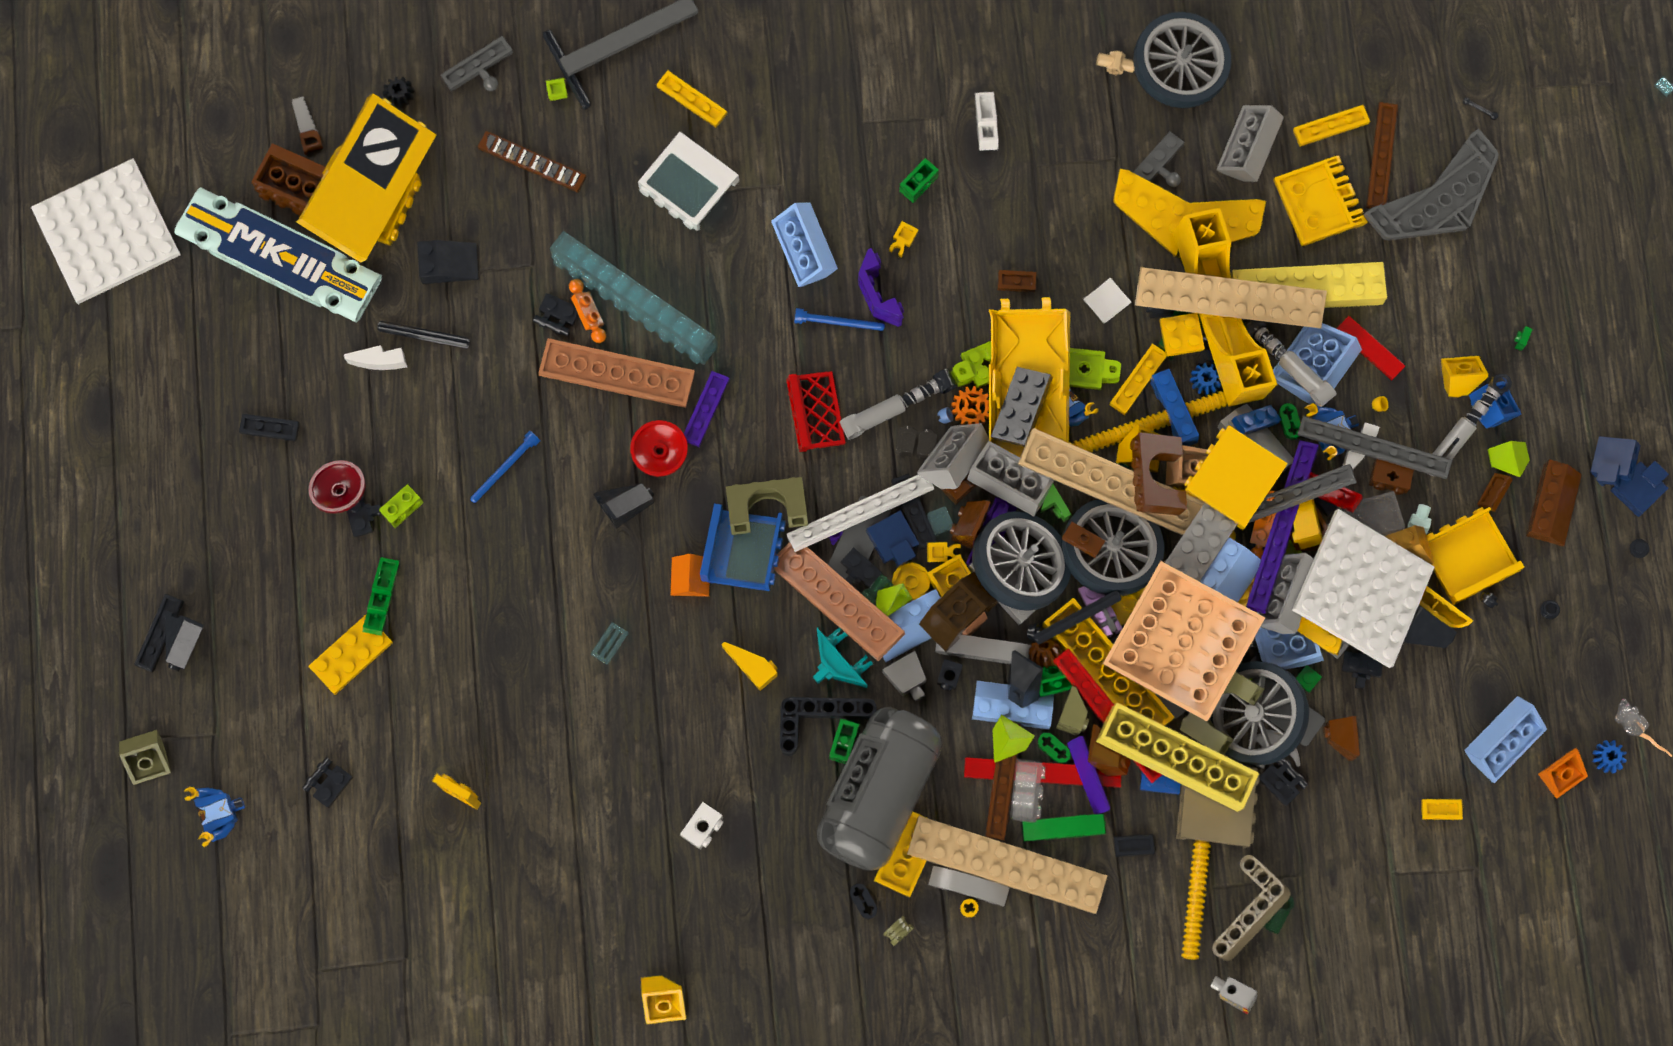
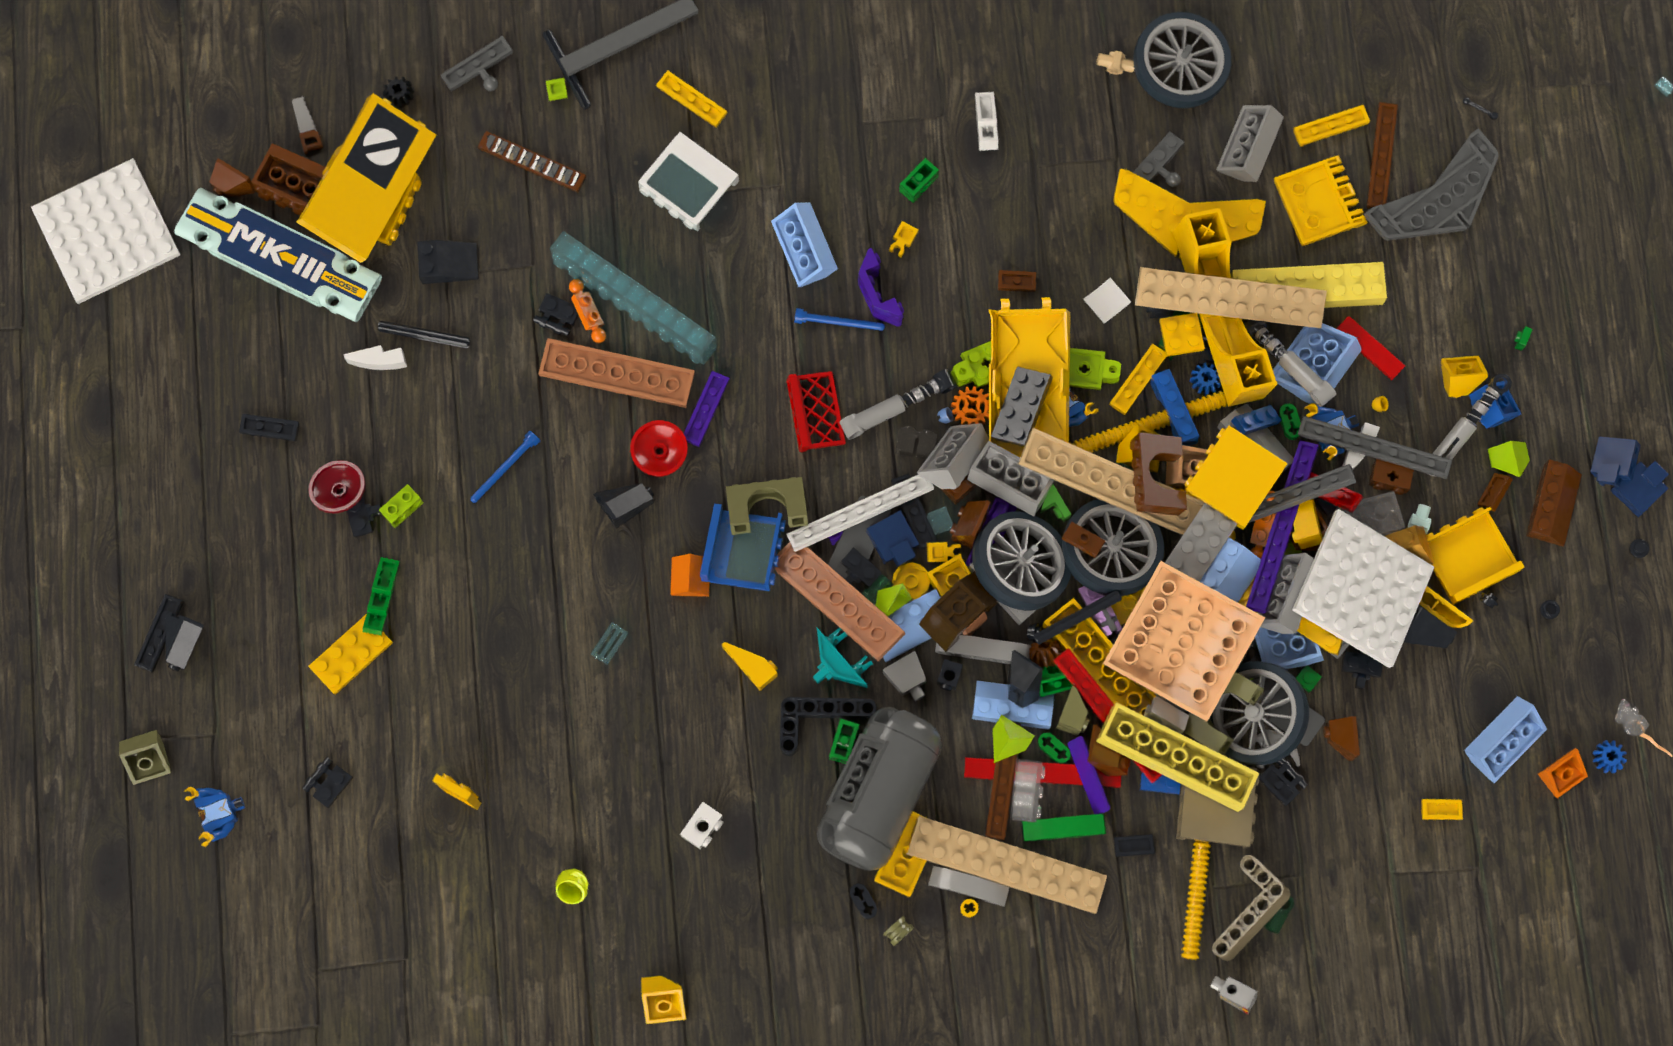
(230, 181): none -> reddish brown slope
(571, 886): none -> neon yellow helmet
(1166, 715): none -> light grey hinge

